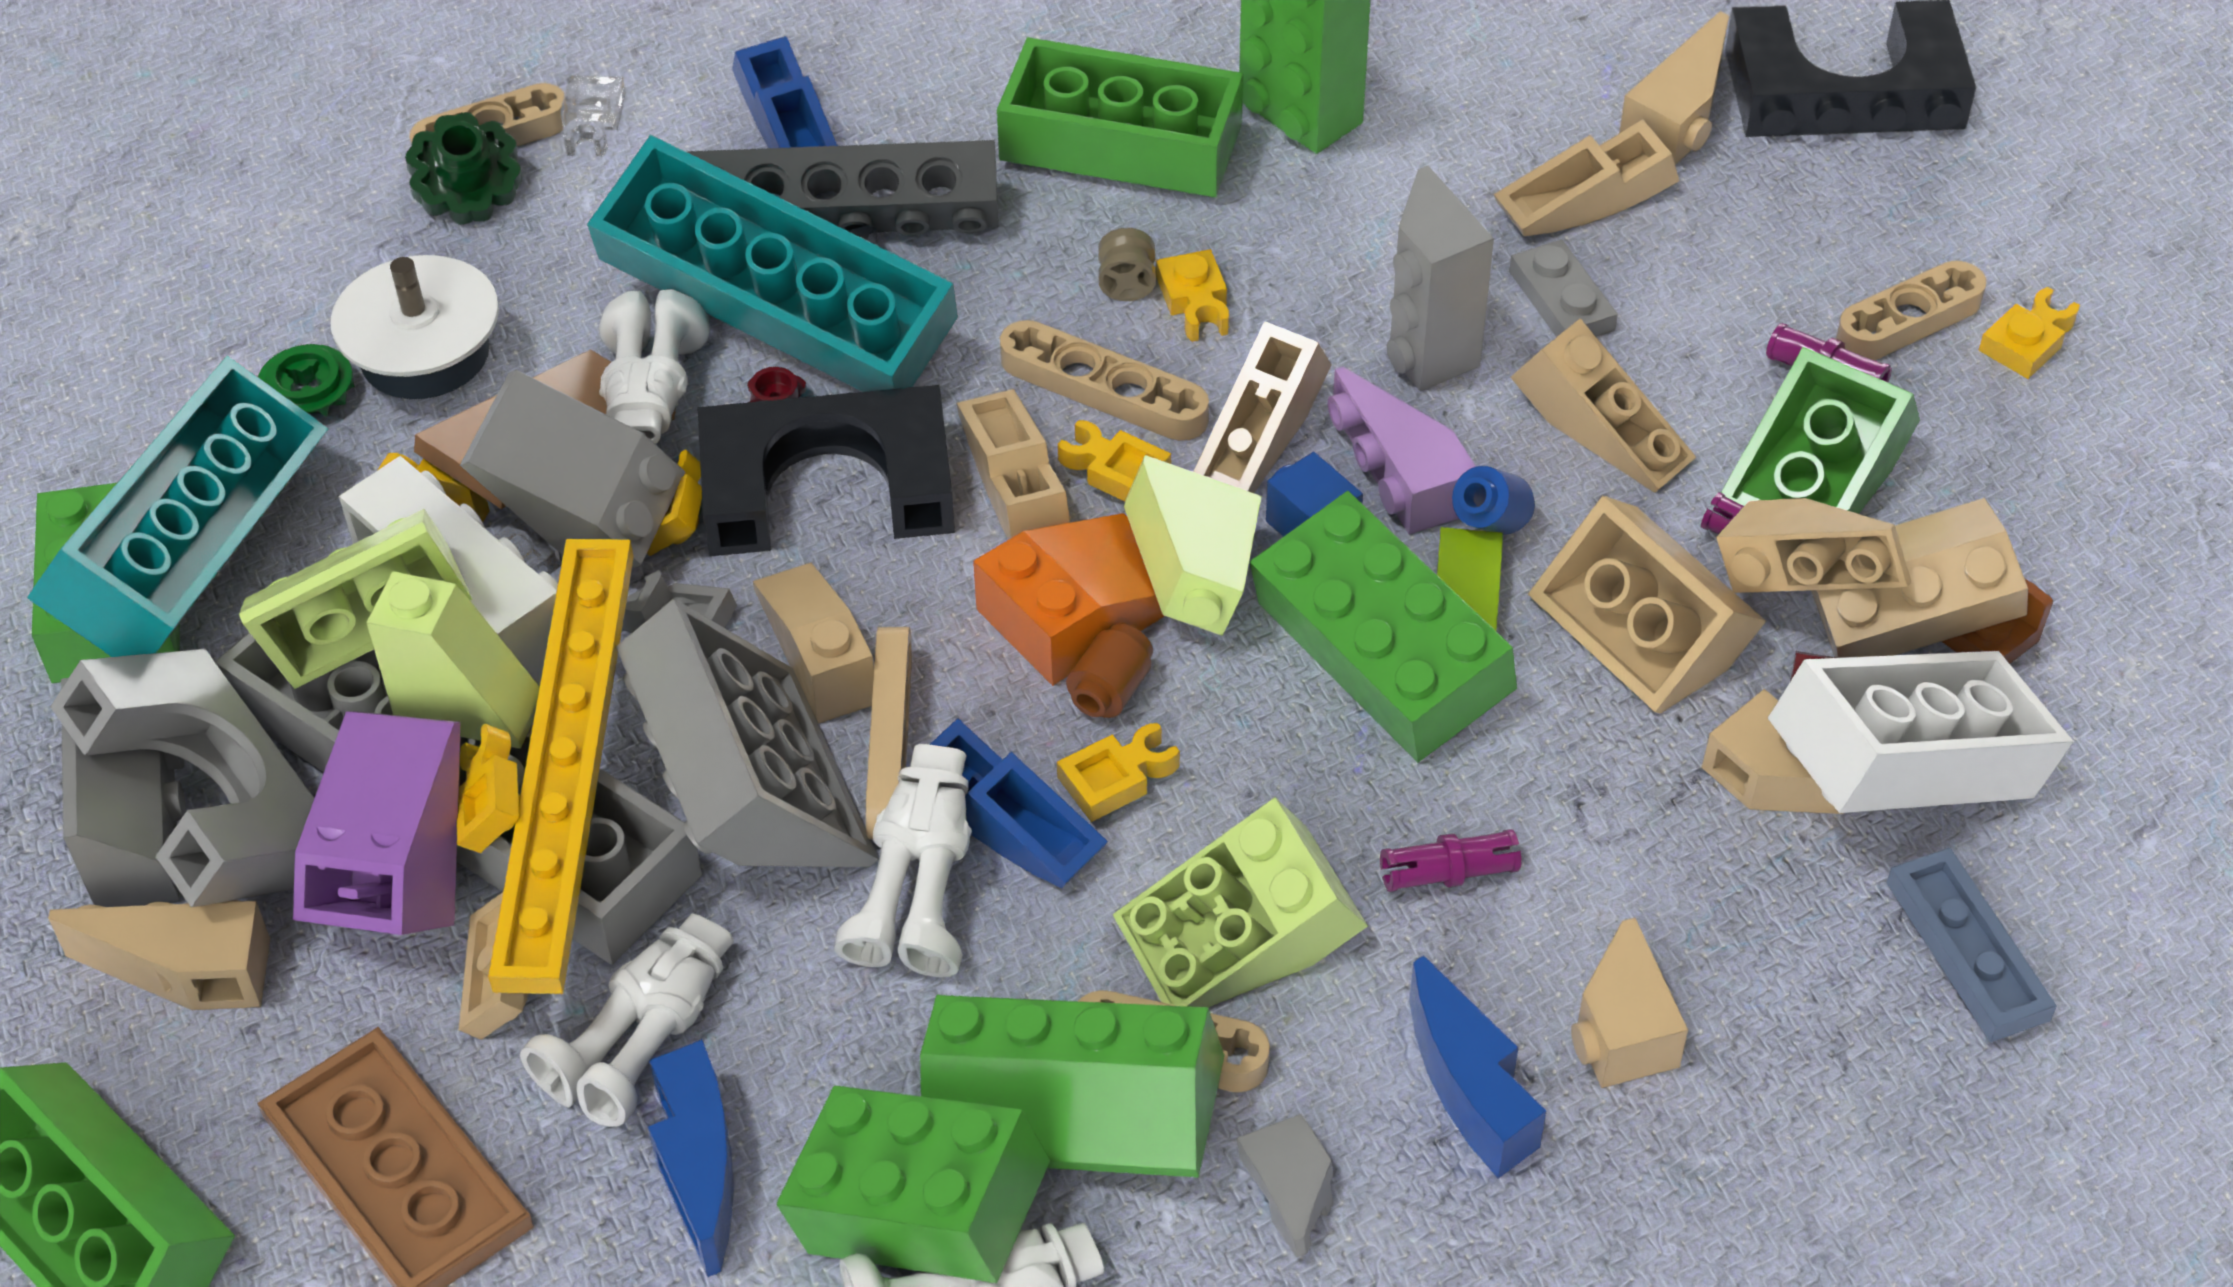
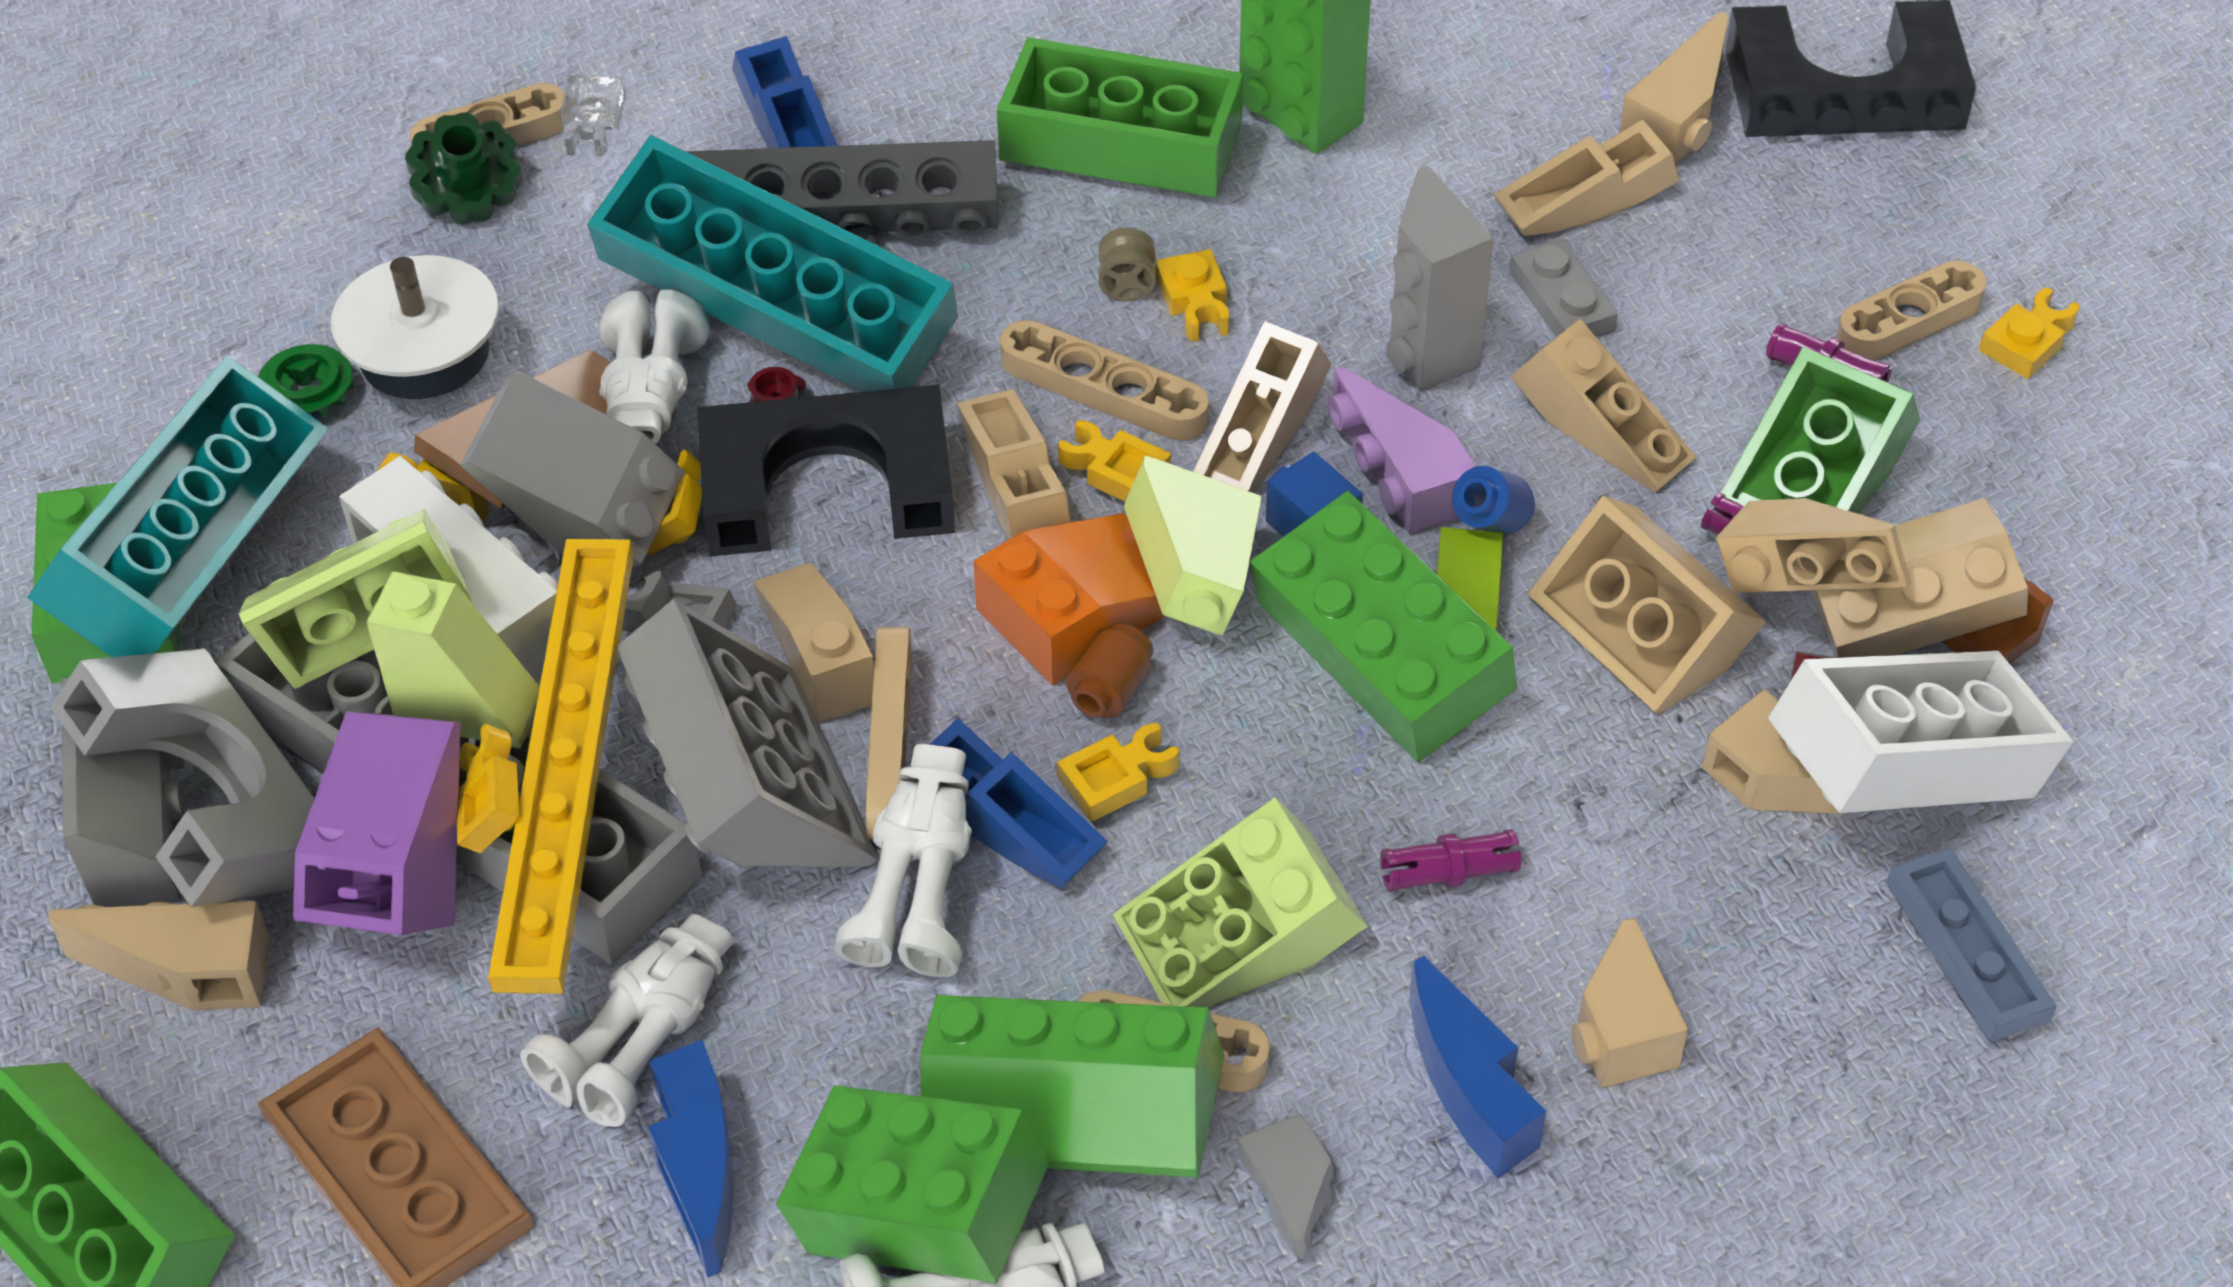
(480, 1007): tan plate -> none

